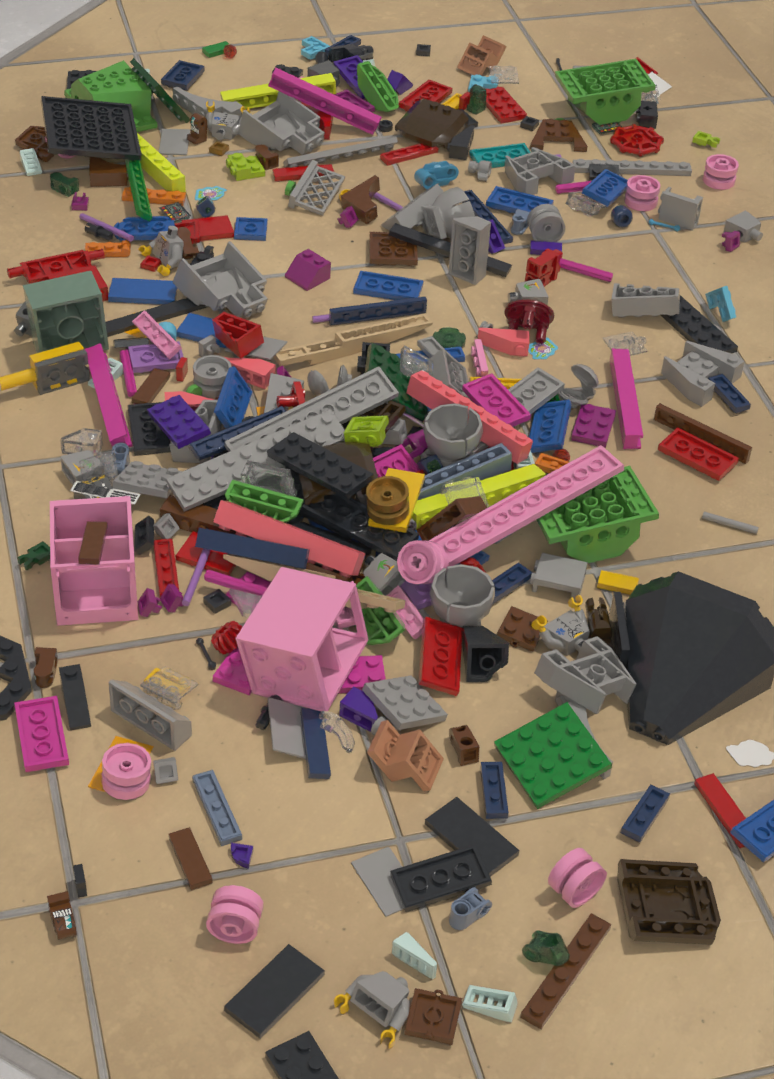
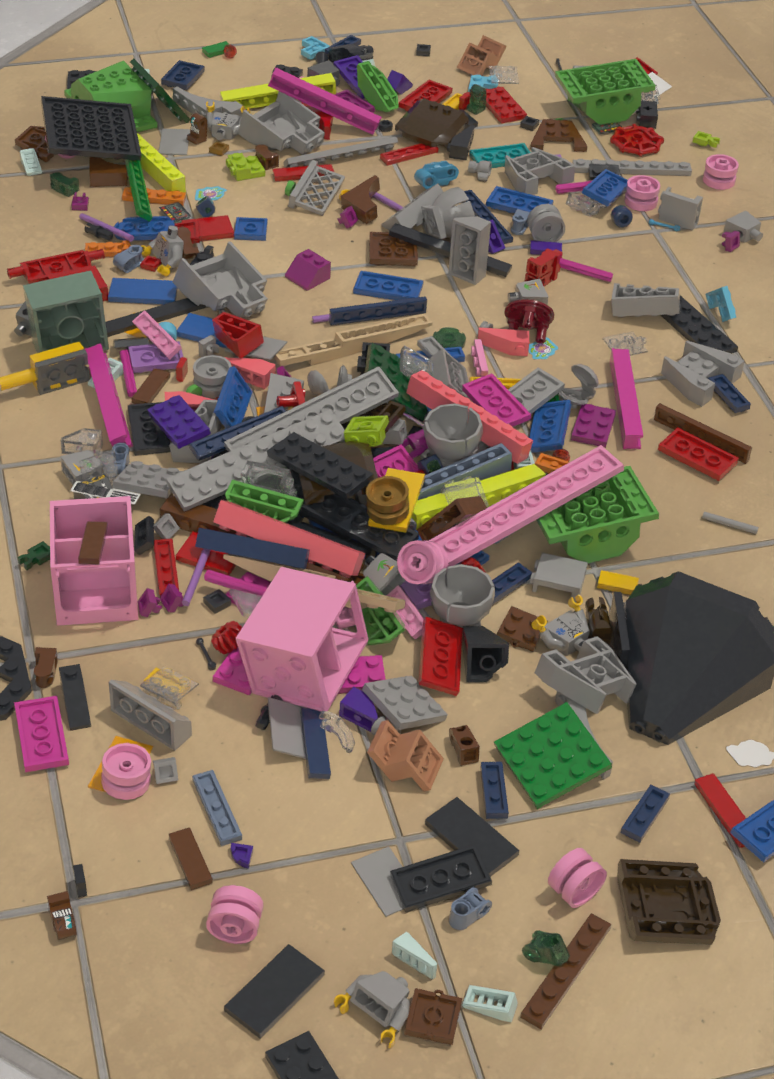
(129, 259): none -> sand blue piece

